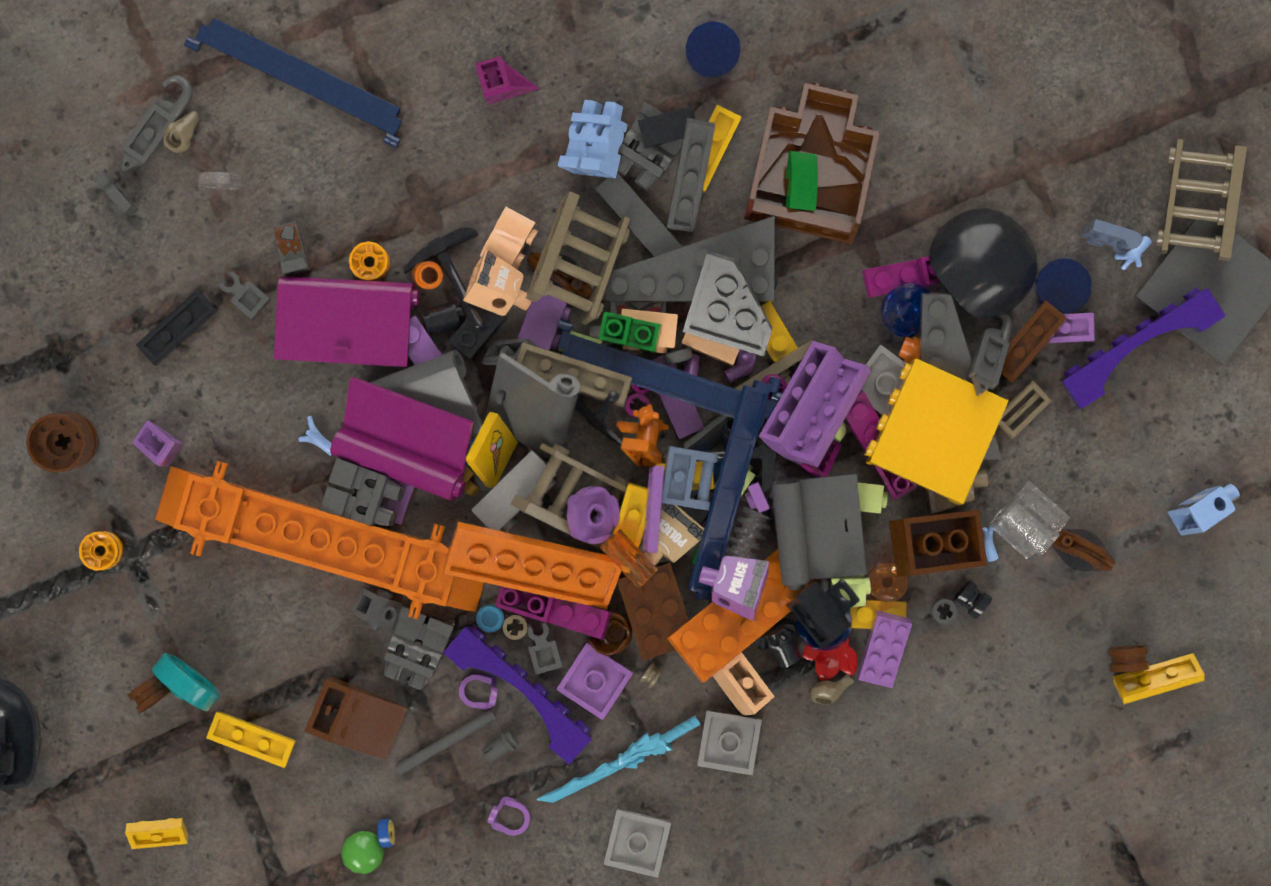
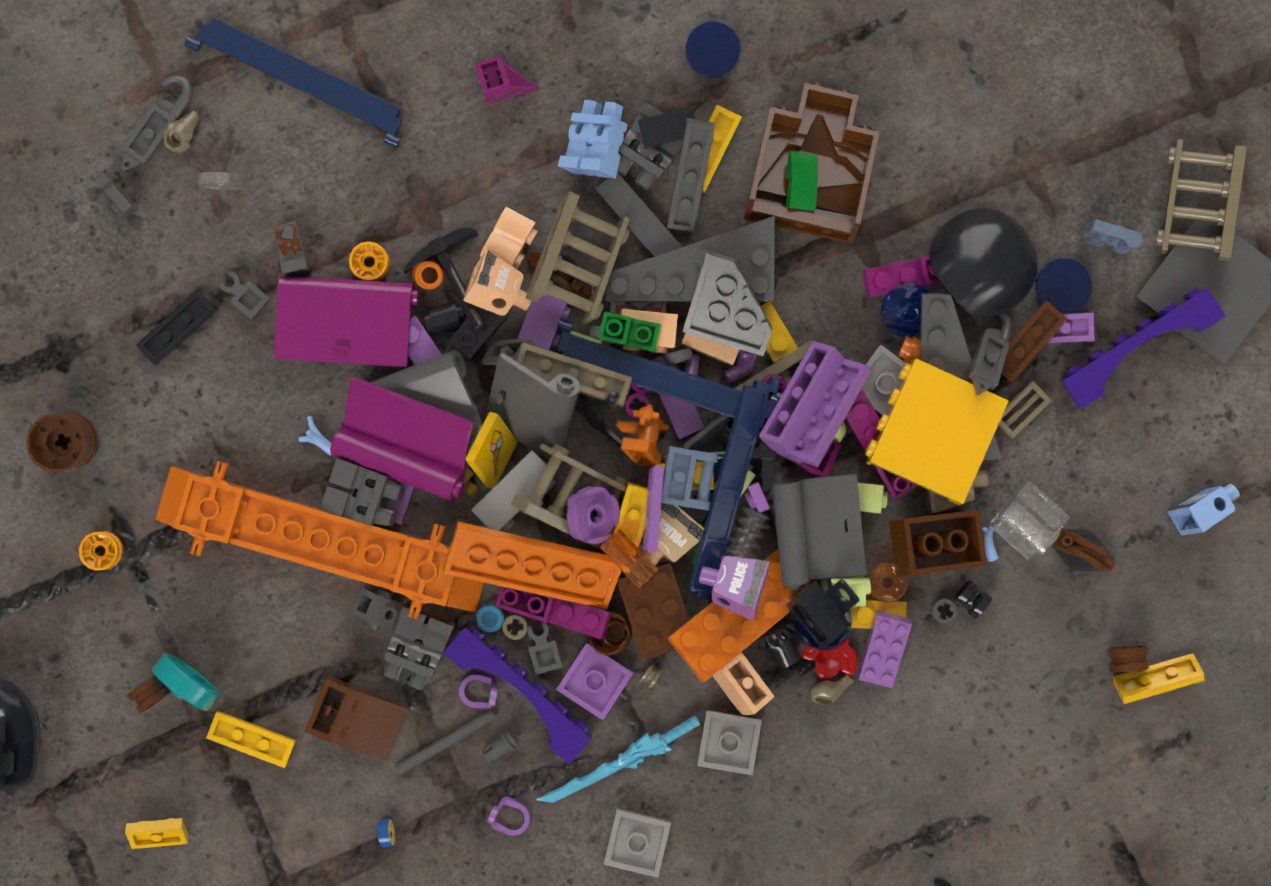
(157, 444): medium lavender slope -> none
(362, 852): bright green hair -> none
(1134, 254): light blue bar -> none

